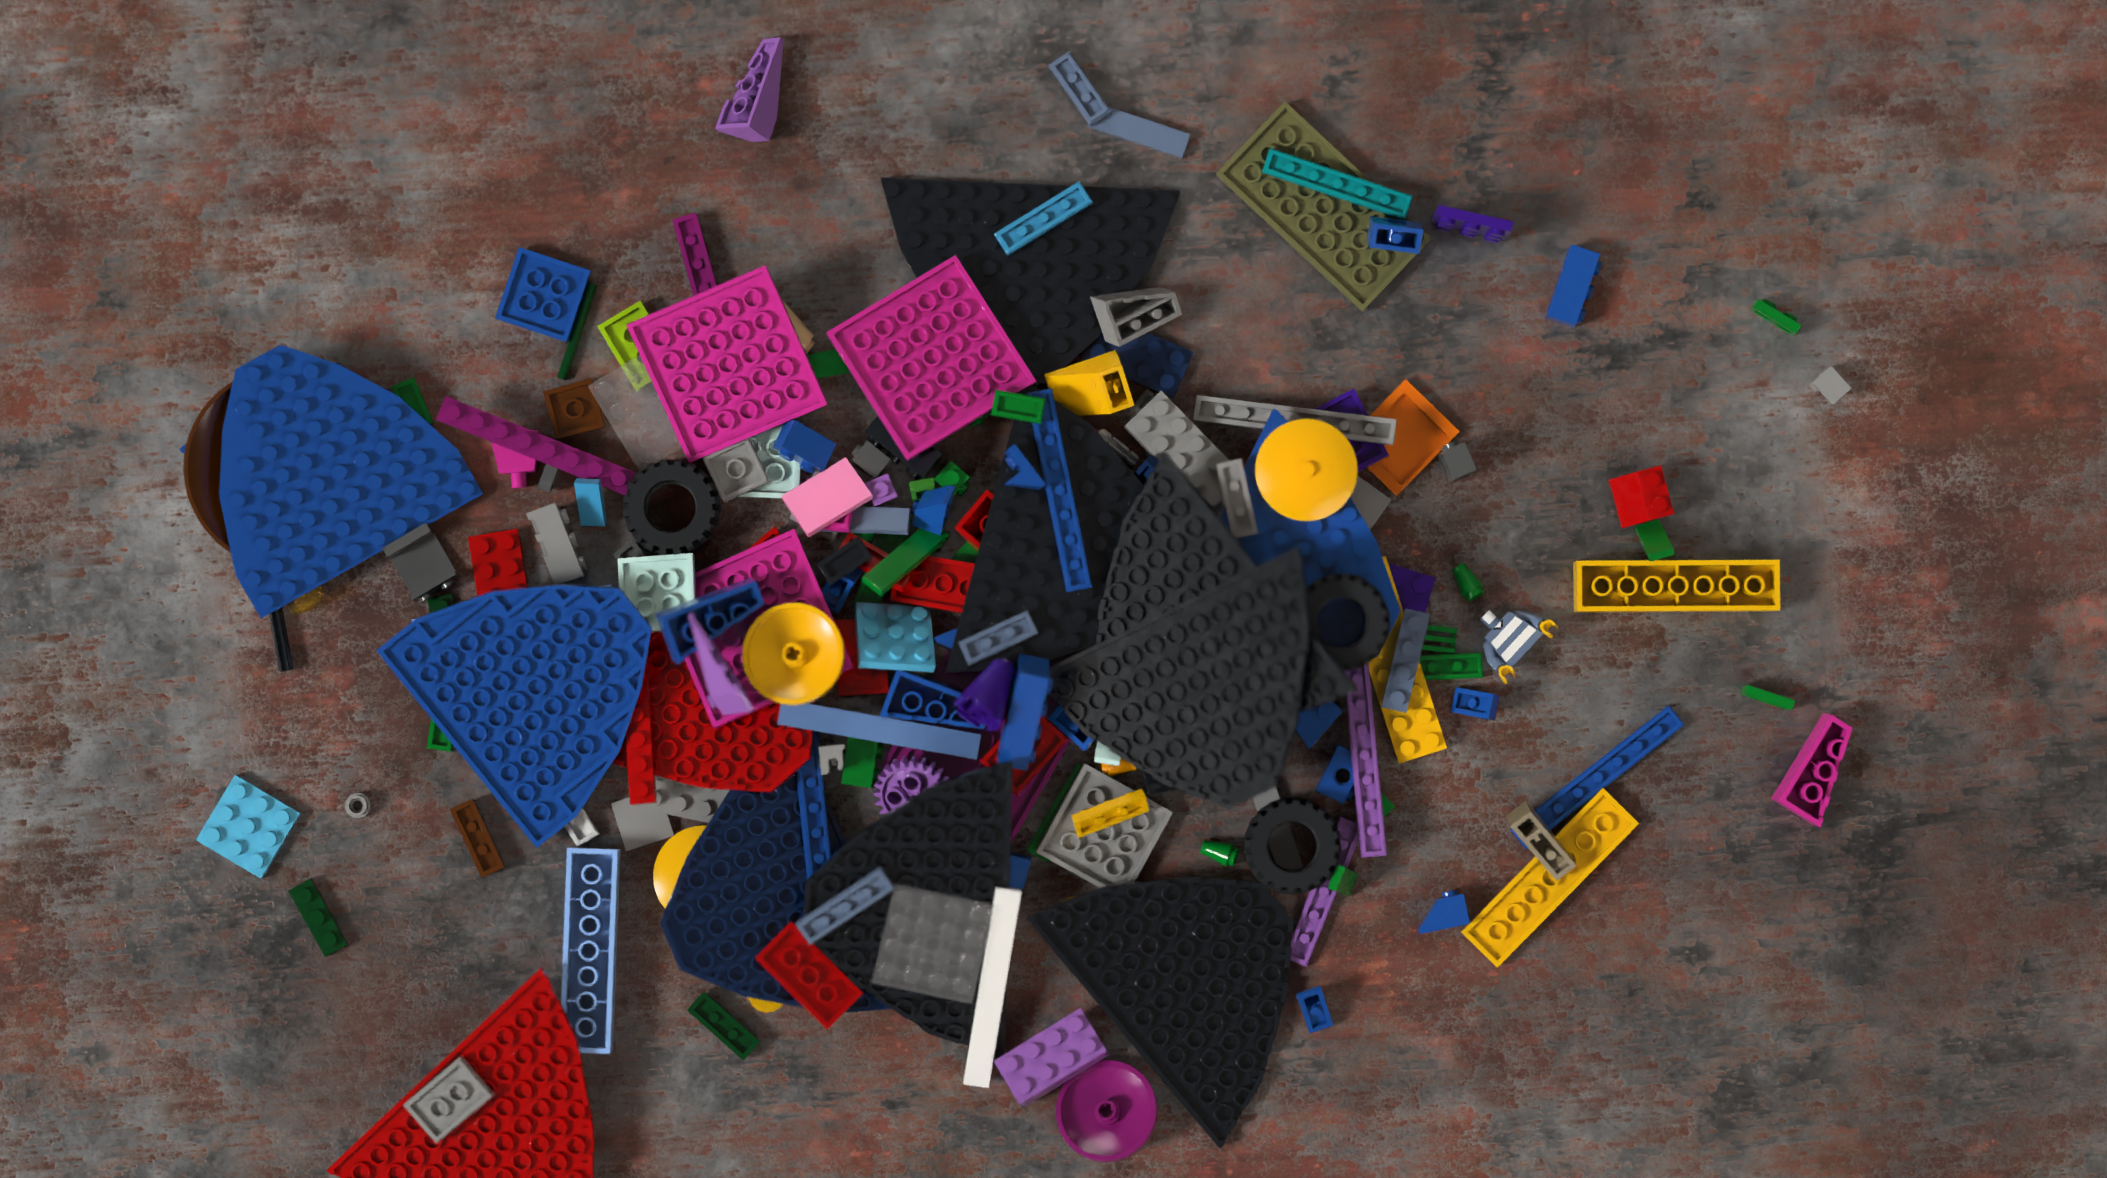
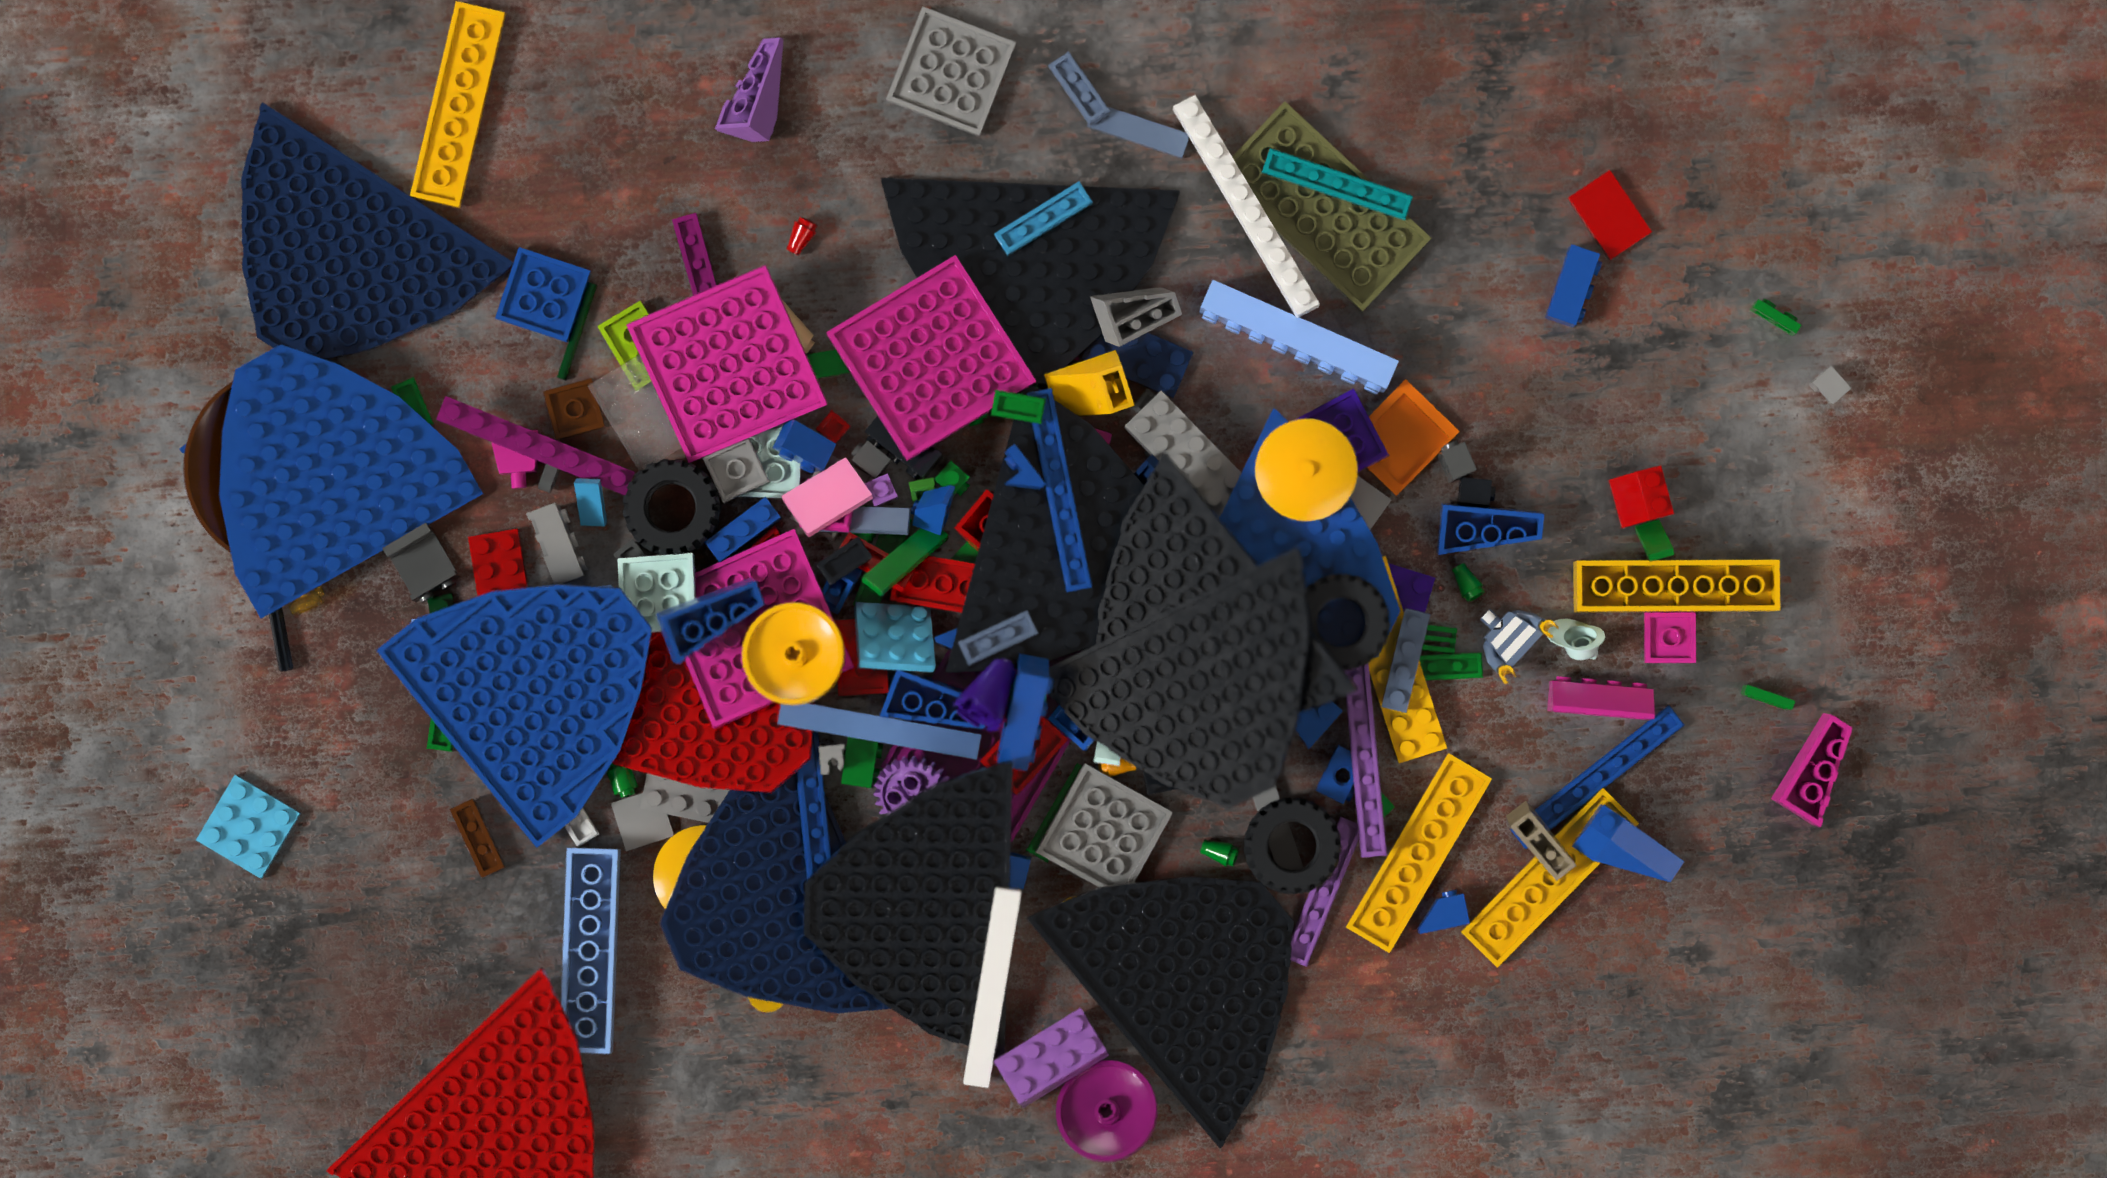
(318, 917): dark green plate -> none
(341, 253): none -> dark blue piece
(349, 805): light grey plate -> none
(448, 1099): light grey tile -> none
(457, 104): none -> yellow plate
(622, 780): none -> green brick
(640, 749): red plate -> none
(721, 682): medium lavender wedge -> none
(723, 1025): dark green plate -> none
(743, 530): none -> blue brick
(801, 234): none -> red cone
(808, 975): red plate -> none
(833, 427): none -> red tile
(845, 905): sand blue tile -> none
(933, 943): clear plate -> none
(951, 71): none -> light grey plate
(1110, 813): yellow plate -> none
(1120, 449): light grey axle -> none
(1237, 498): light grey plate -> none
(1246, 206): none -> white plate
(1256, 414): light grey plate -> none
(1298, 337): none -> light blue brick
(1314, 1009): blue slope -> none
(1343, 880): green tile -> none
(1395, 235): blue brick -> none
(1418, 852): none -> yellow plate
(1471, 224): dark purple plate -> none
(1475, 492): none -> black brick
(1475, 704): blue slope -> none
(1484, 527): none -> blue wedge
(1577, 638): none -> light aqua piece
(1601, 700): none -> dark pink slope
(1609, 215): none -> red tile
(1620, 844): none -> blue wedge
(1670, 637): none -> dark pink plate

